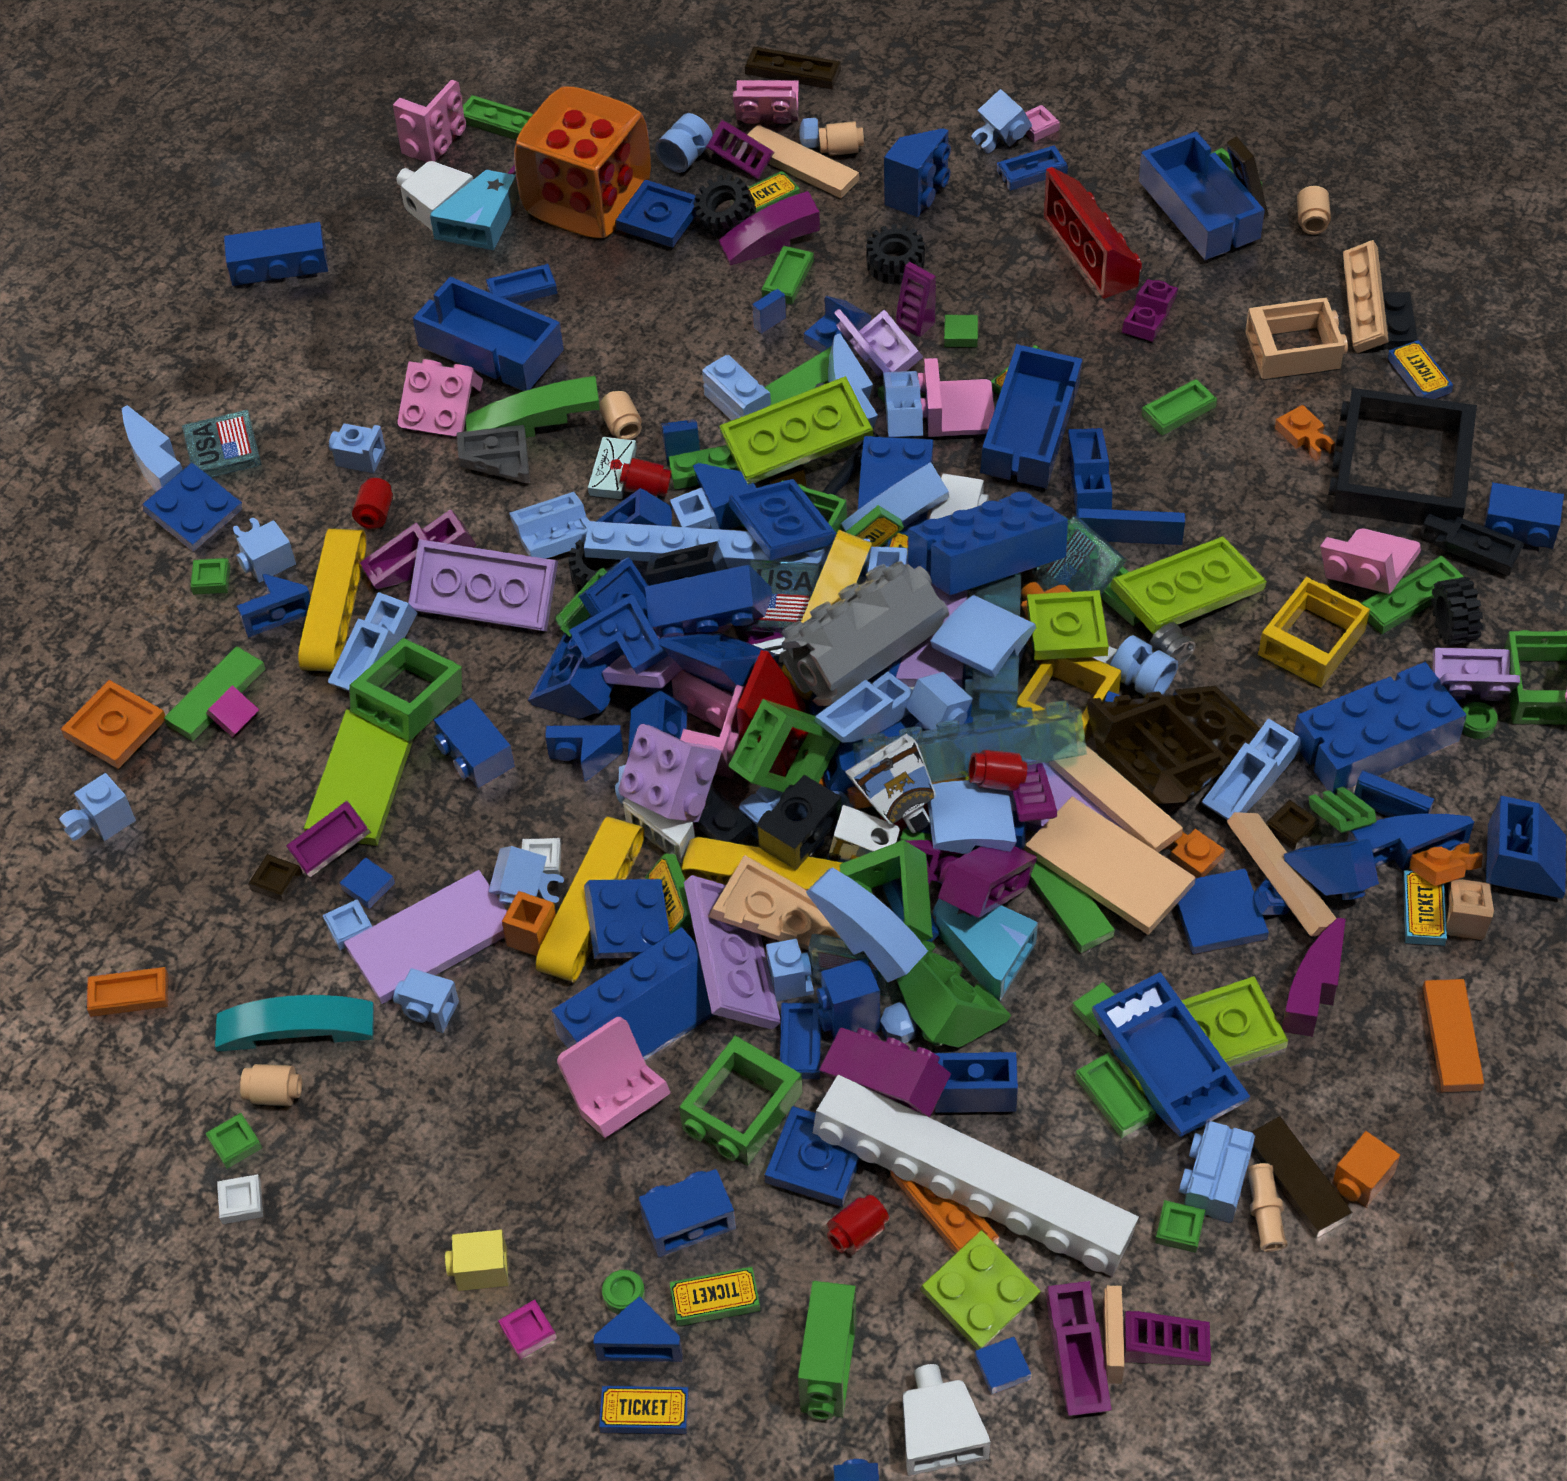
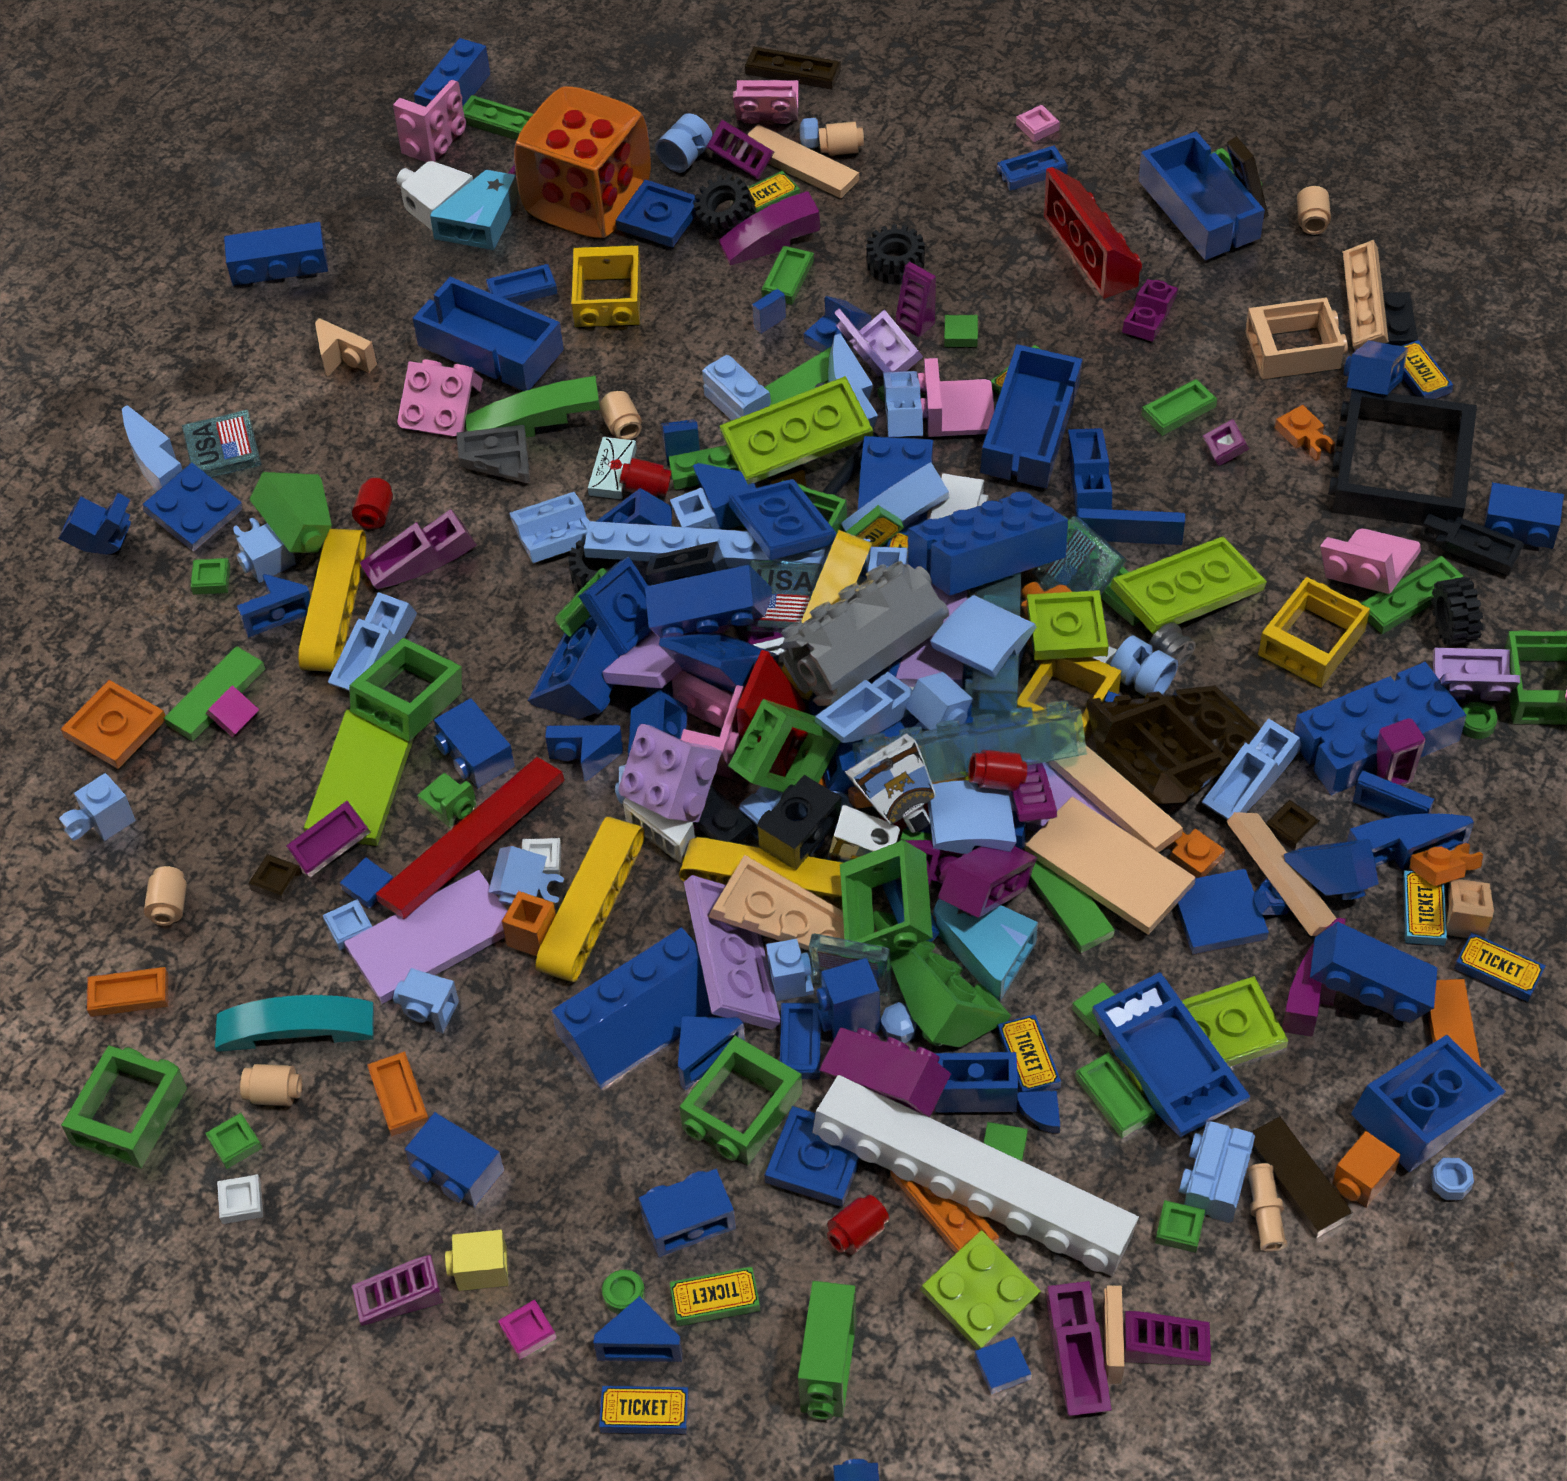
(97, 528): none -> blue brick
(110, 1141): none -> bright green window
(165, 896): none -> light nougat brick
(294, 509): none -> bright green slope
(343, 346): none -> light nougat slope
(357, 447): light blue brick -> none
(398, 1093): none -> orange tile
(415, 1300): none -> magenta slope
(448, 799): none -> bright green bracket
(453, 1160): none -> blue brick
(463, 63): none -> blue brick
(469, 837): none -> red tile
(483, 585): lavender tile -> none
(590, 265): none -> yellow window
(610, 1077): bright pink bracket -> none
(623, 627): blue plate -> none
(625, 916): blue plate -> none
(674, 891): tile -> none
(701, 1044): none -> blue slope
(866, 924): light blue slope -> none
(916, 170): blue slope -> none
(941, 1424): white torso -> none
(1003, 120): light blue brick -> none
(1006, 1139): none -> bright green tile
(1034, 1062): none -> tile
(1040, 1109): none -> blue tile
(1225, 442): none -> magenta tile
(1348, 807): bright green tile -> none
(1373, 972): none -> blue brick
(1376, 367): none -> blue brick
(1399, 751): none -> magenta slope
(1426, 1101): none -> blue slope
(1452, 1178): none -> light blue tile
(1499, 967): none -> tile
(1525, 848): blue slope -> none

